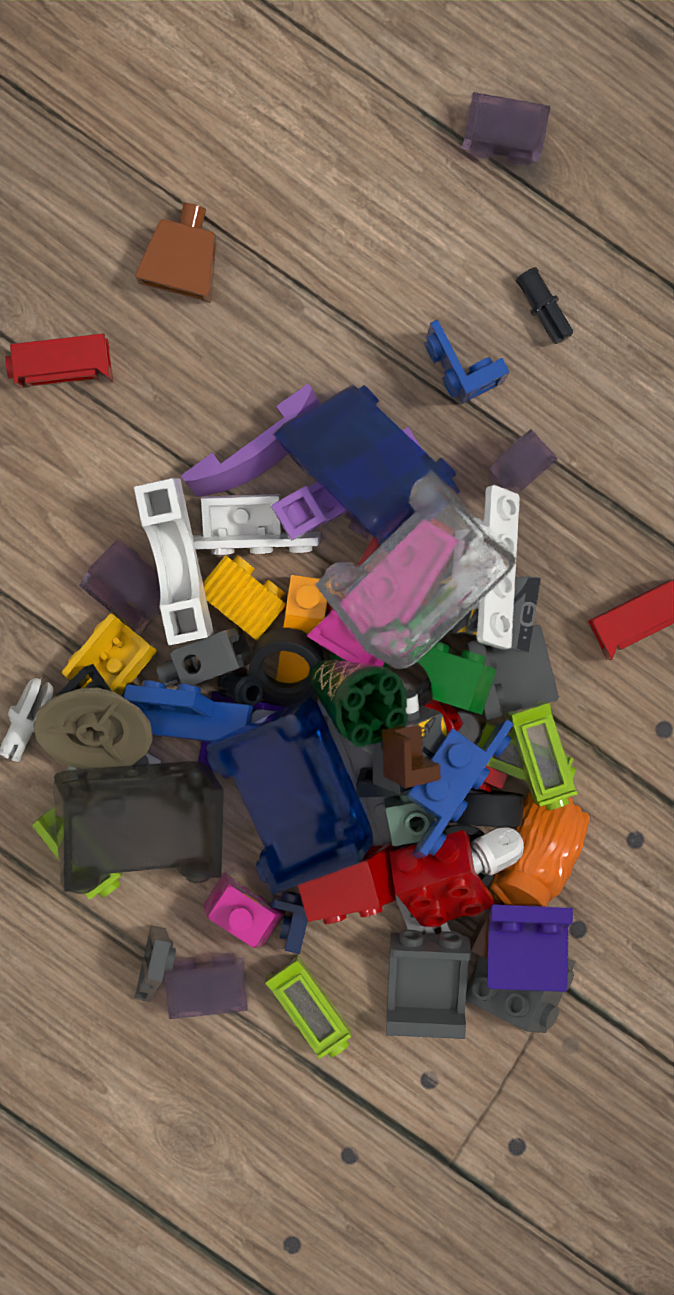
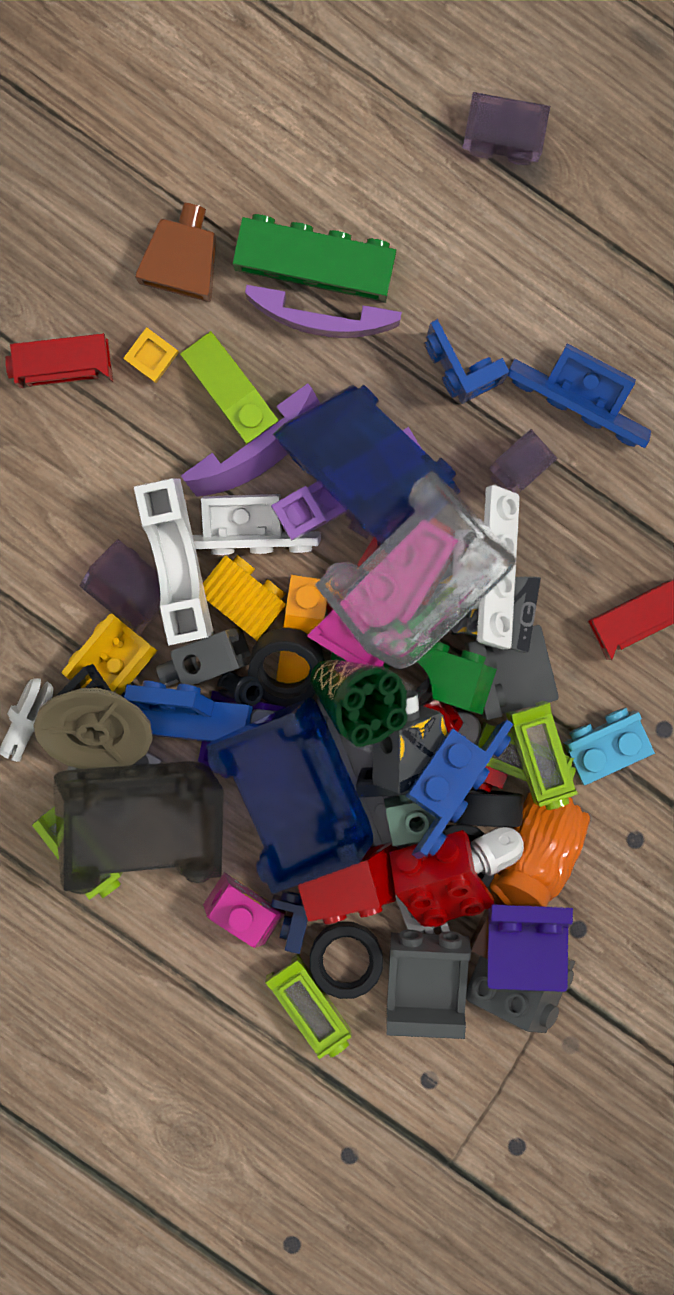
(151, 355): none -> yellow plate
(157, 959): dark grey wing -> none
(206, 986): clear purple brick -> none
(229, 387): none -> lime slope
(273, 302): none -> medium lavender slope
(313, 258): none -> green brick
(355, 988): none -> black tyre
(404, 758): reddish brown panel -> none
(544, 305): black axle -> none
(586, 388): none -> blue bracket
(608, 746): none -> medium azure bracket

